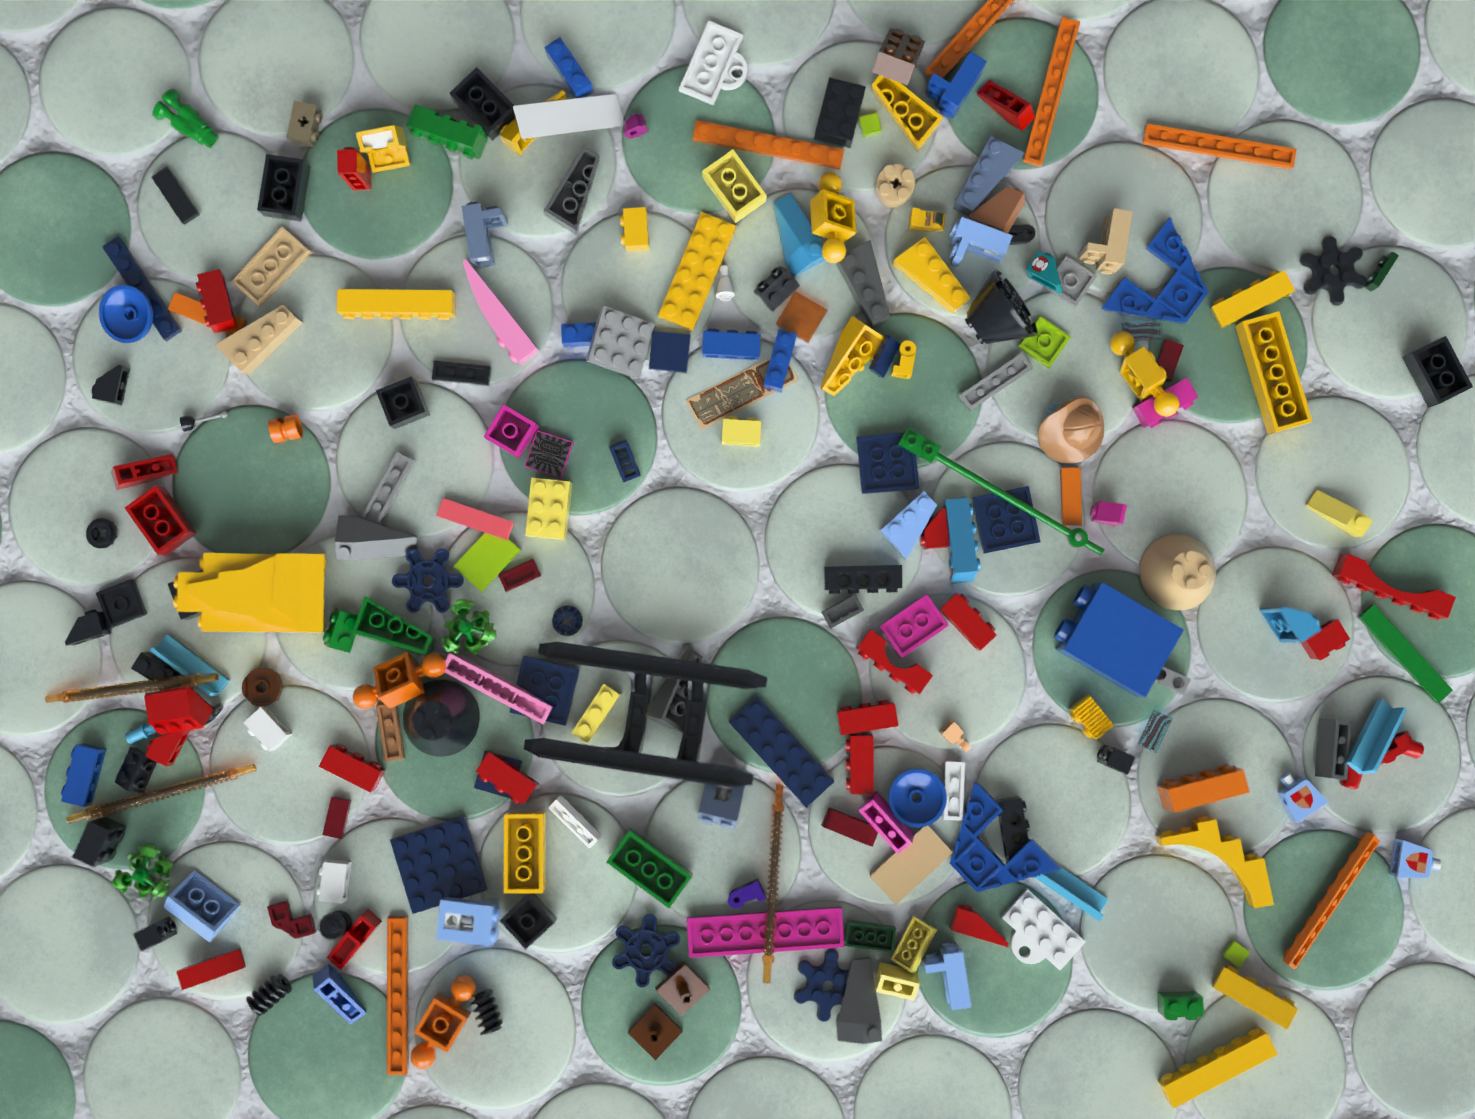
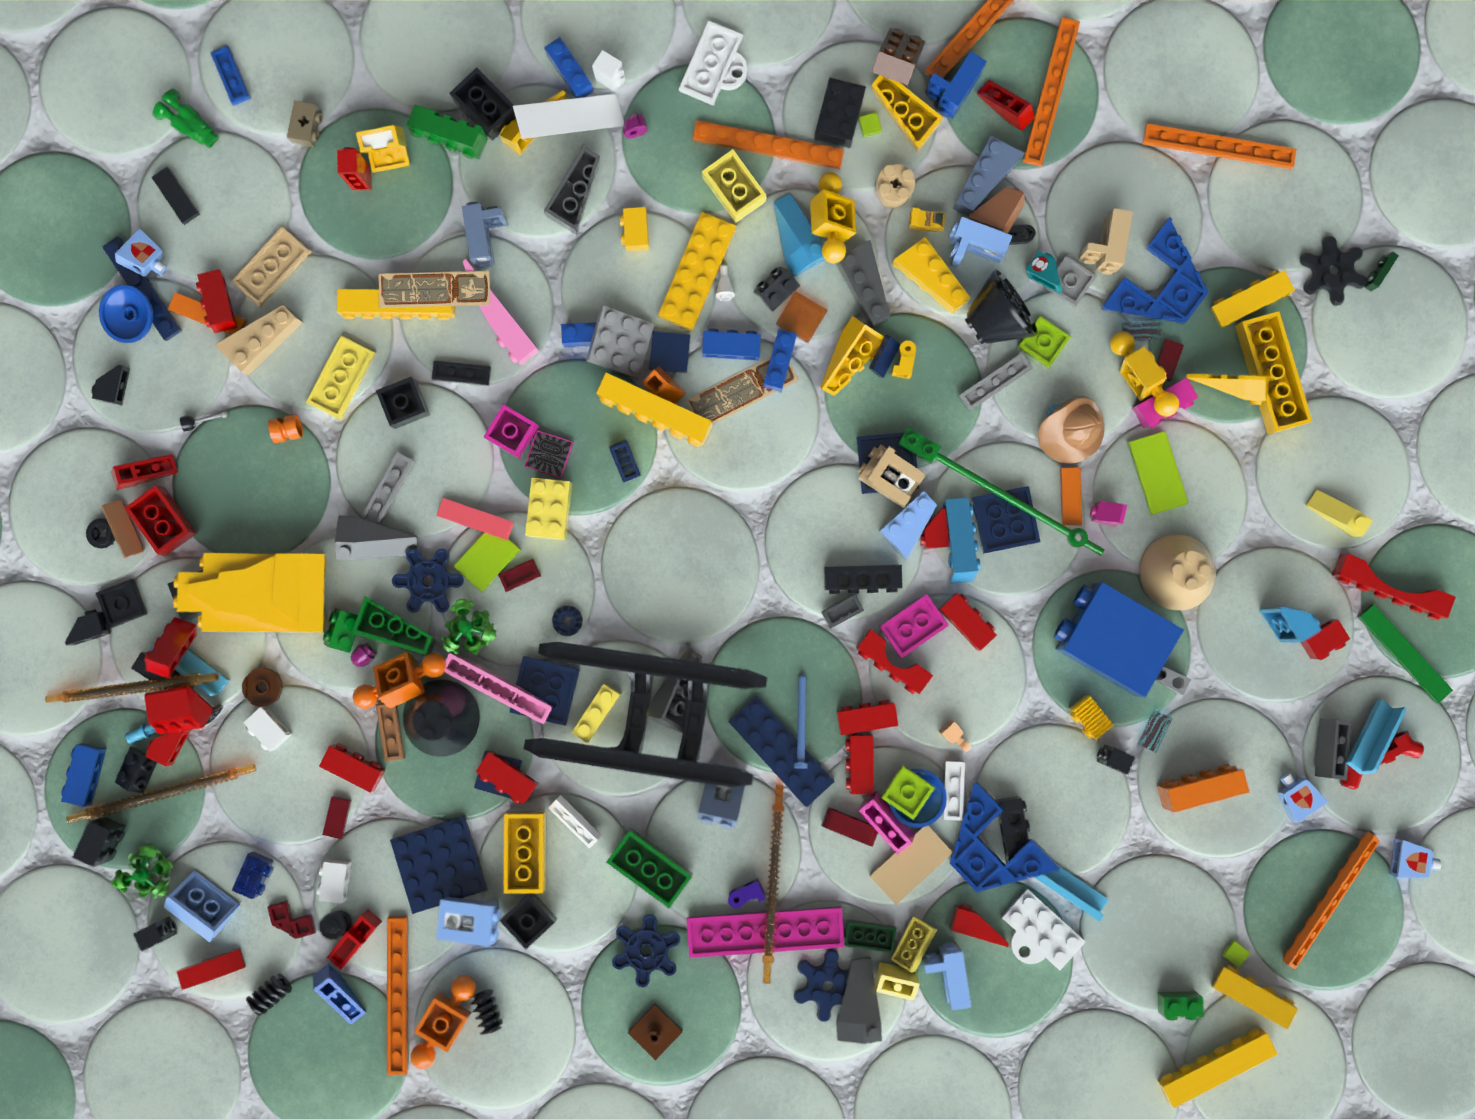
(122, 529): none -> medium nougat tile
(141, 255): none -> light blue torso
(170, 647): none -> red brick
(230, 75): none -> blue tile
(253, 875): none -> clear blue brick
(283, 188): black brick -> none
(340, 377): none -> light yellow tile
(362, 655): none -> magenta piece
(434, 289): none -> sticker
(608, 71): none -> white brick
(654, 409): none -> yellow brick
(663, 386): none -> orange slope
(682, 988): tile -> none
(741, 432): light yellow brick -> none
(801, 723): none -> medium blue bar
(874, 469): none -> tan brick
(907, 792): none -> lime tile
(1158, 473): none -> lime tile
(1244, 386): none -> yellow wedge
(1249, 870): yellow arch -> none
(1437, 371): black brick -> none

